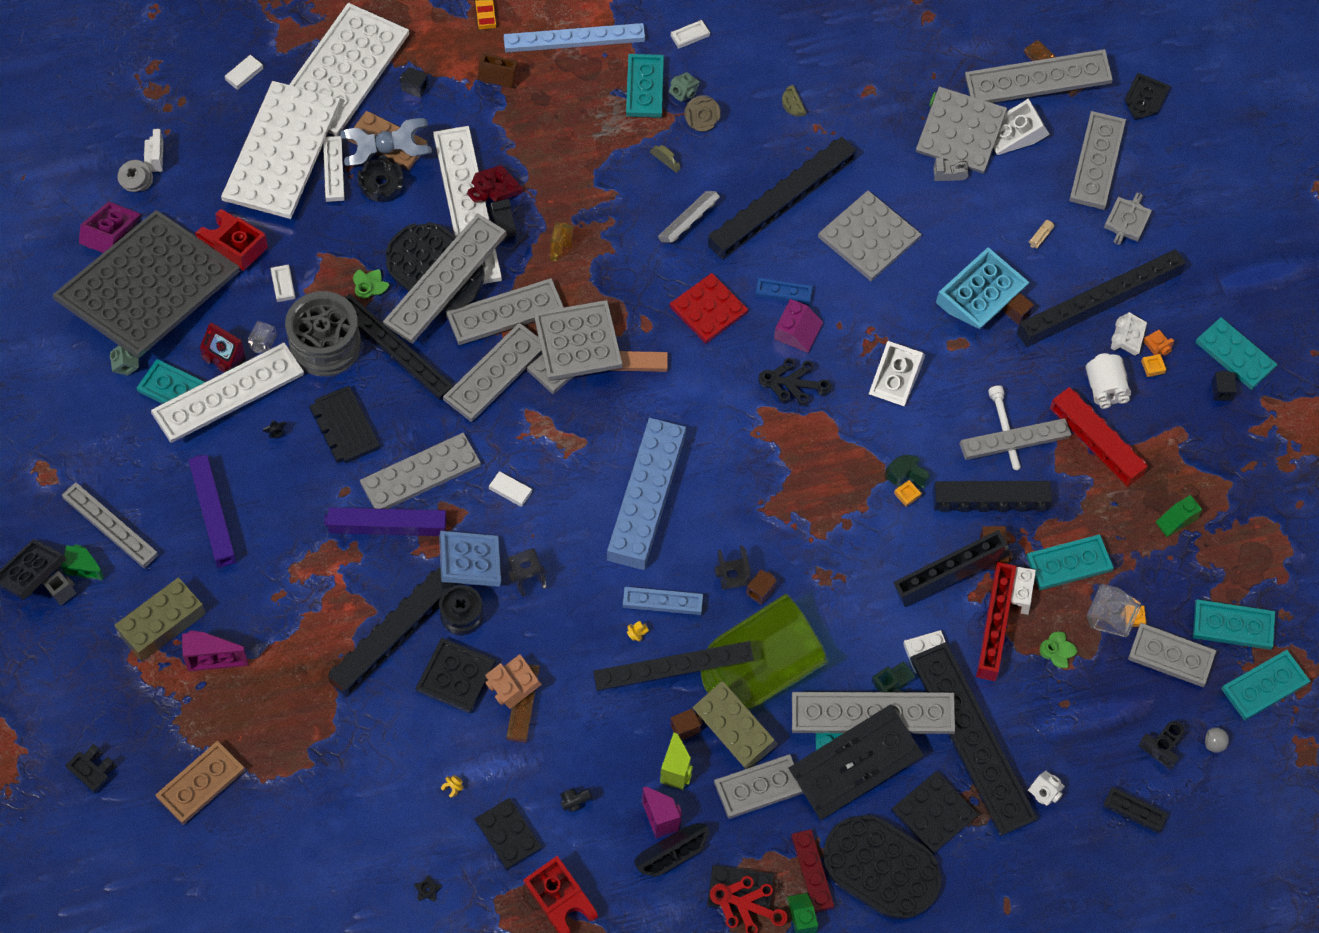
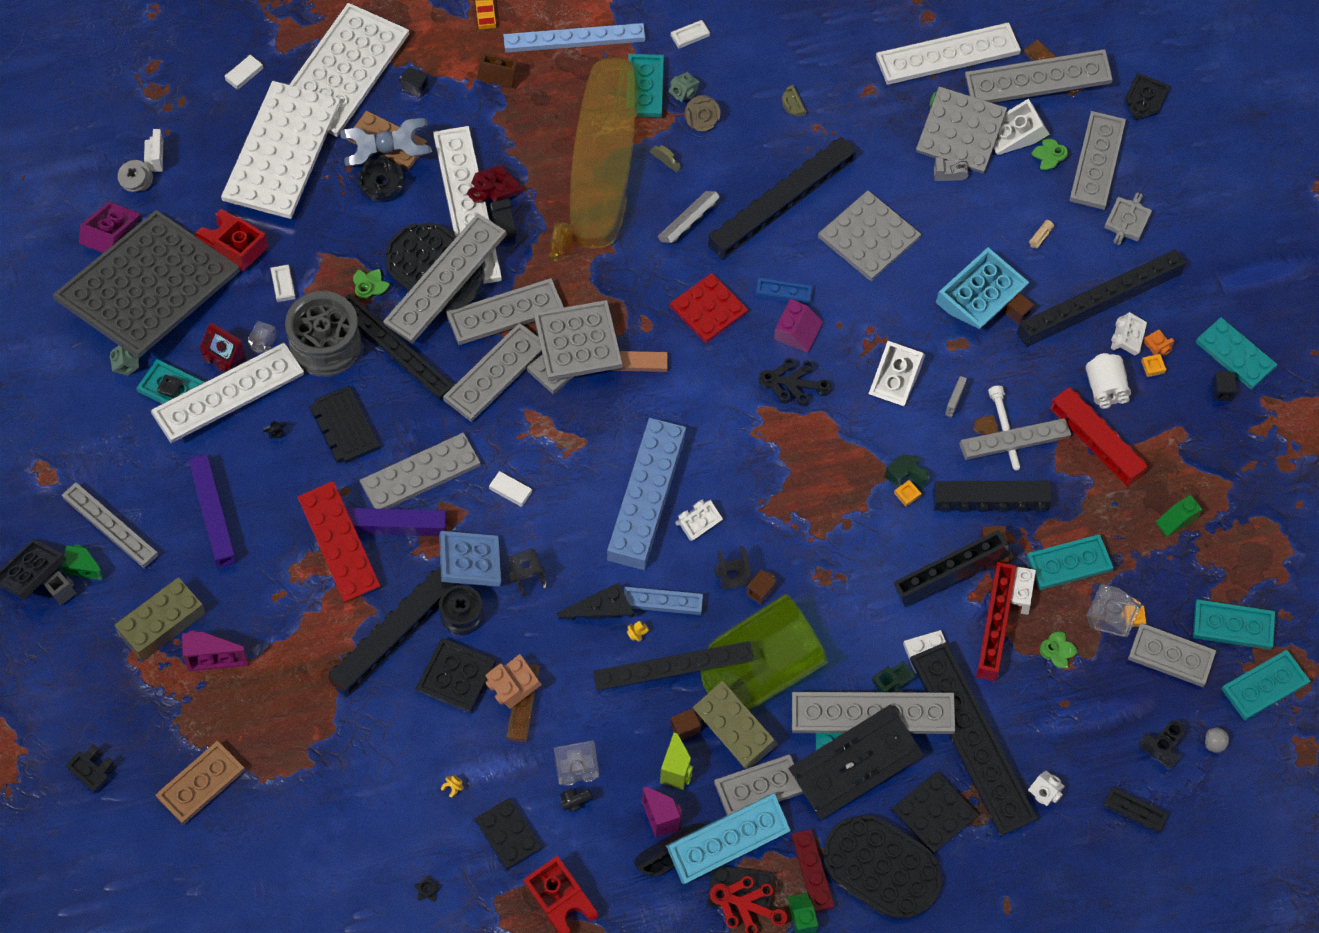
(170, 386): none -> black tile
(333, 169): white plate -> none
(339, 542): none -> red plate
(576, 763): none -> clear slope
(603, 152): none -> clear yellow piece
(606, 603): none -> black wing
(699, 519): none -> white bracket
(728, 838): none -> medium azure plate
(947, 53): none -> white plate
(955, 396): none -> light grey tile
(986, 425): none -> clear orange tile
(1049, 154): none -> bright green plate

